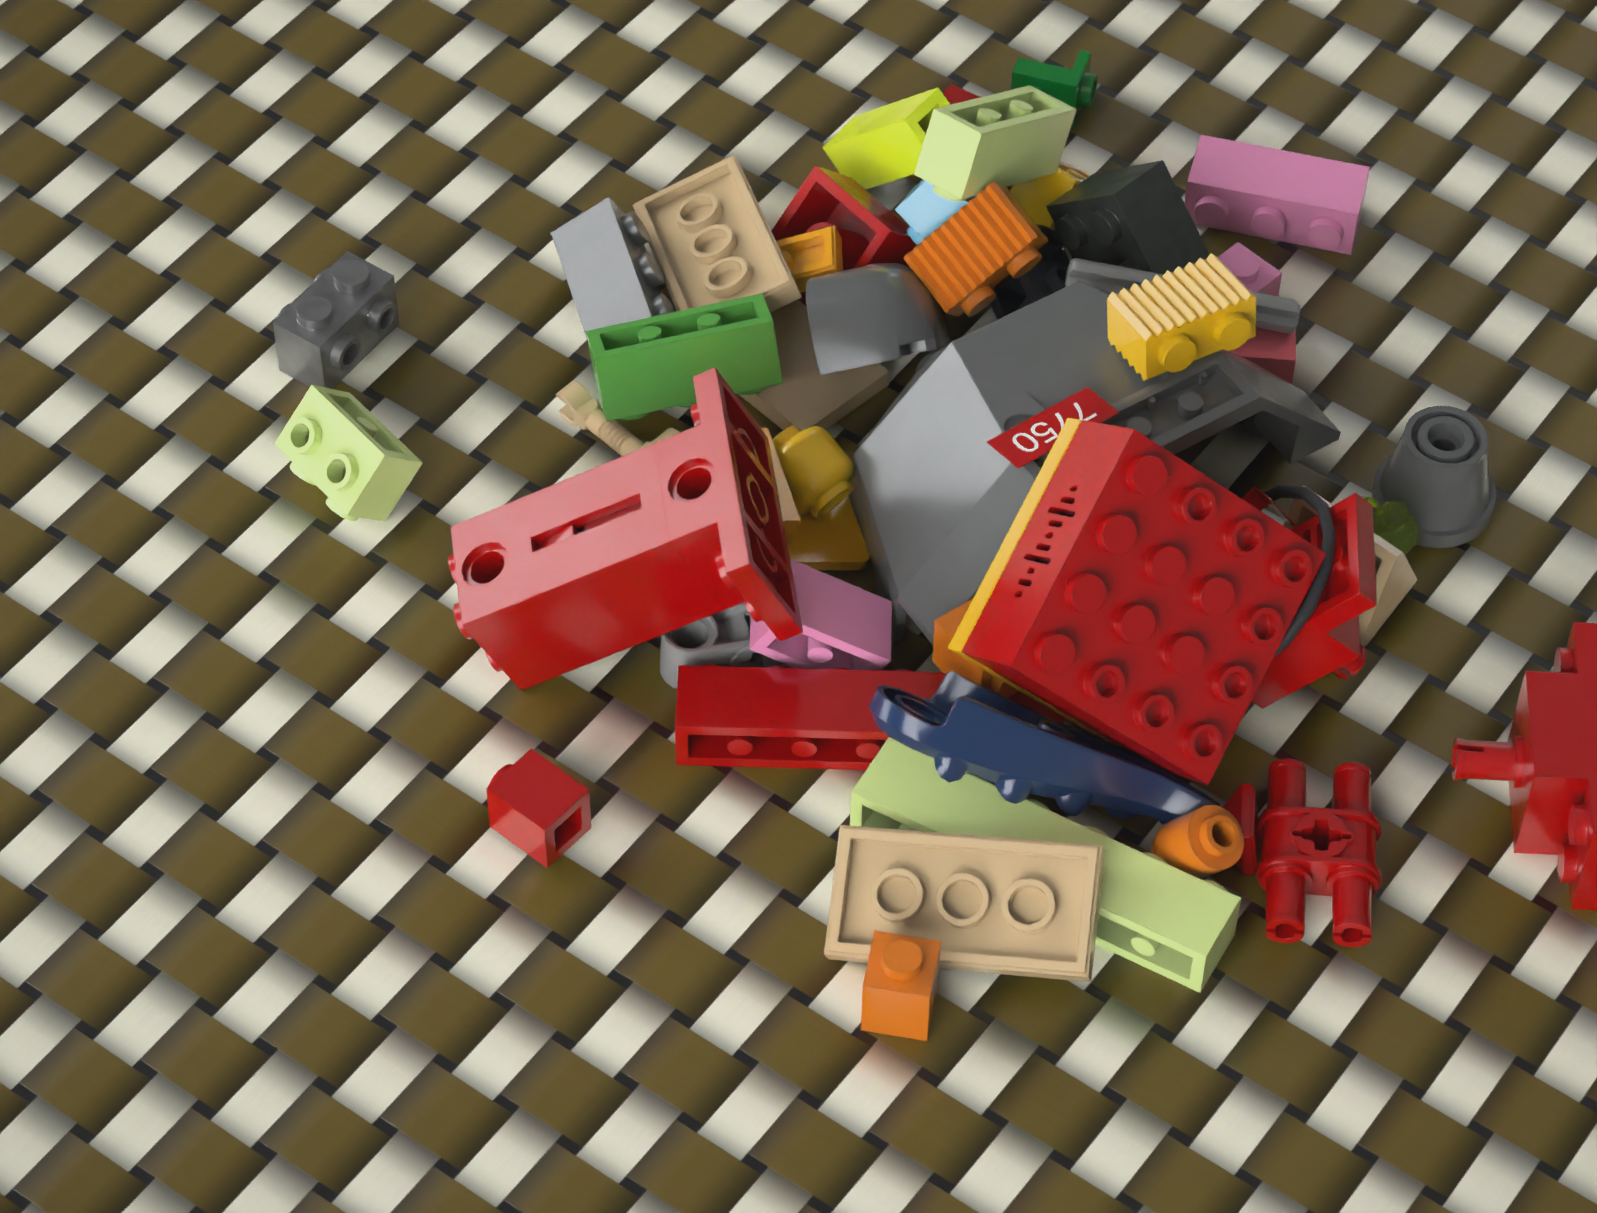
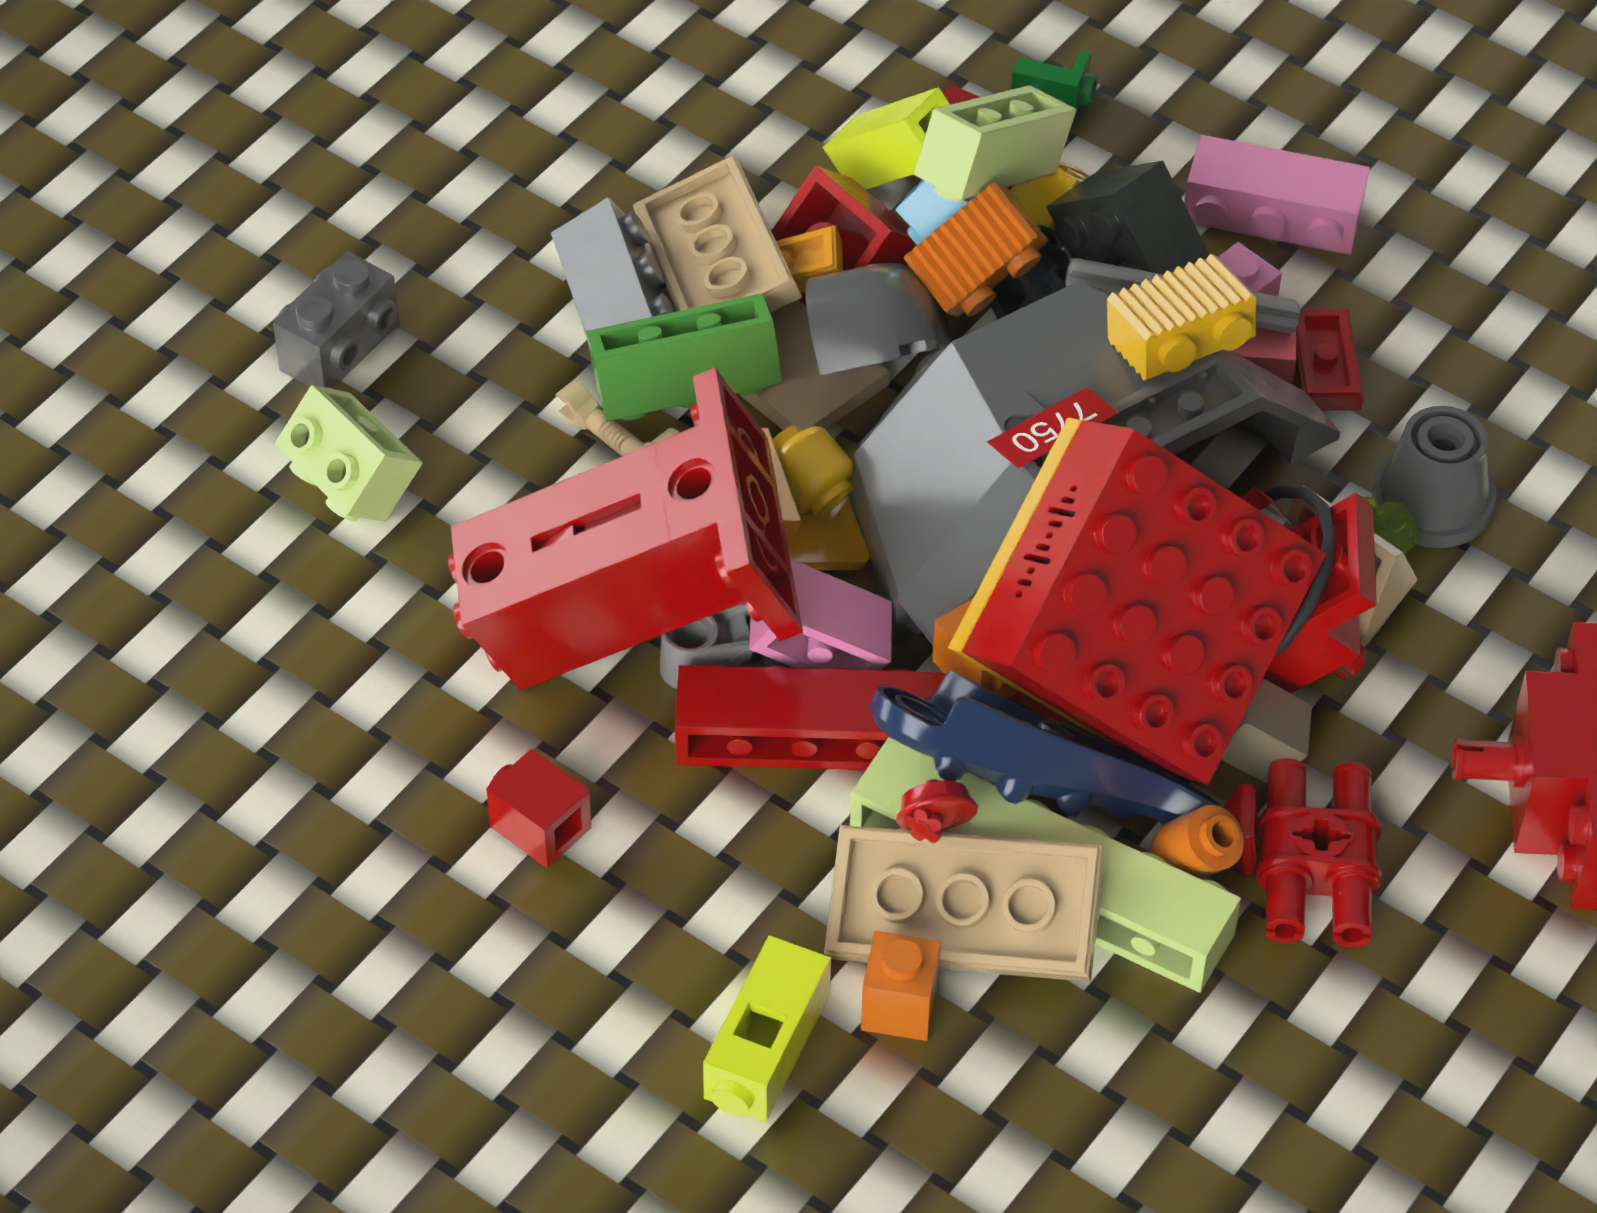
(766, 1029): none -> neon yellow brick
(935, 808): none -> red hat
(1270, 730): none -> dark tan brick
(1328, 360): none -> red plate

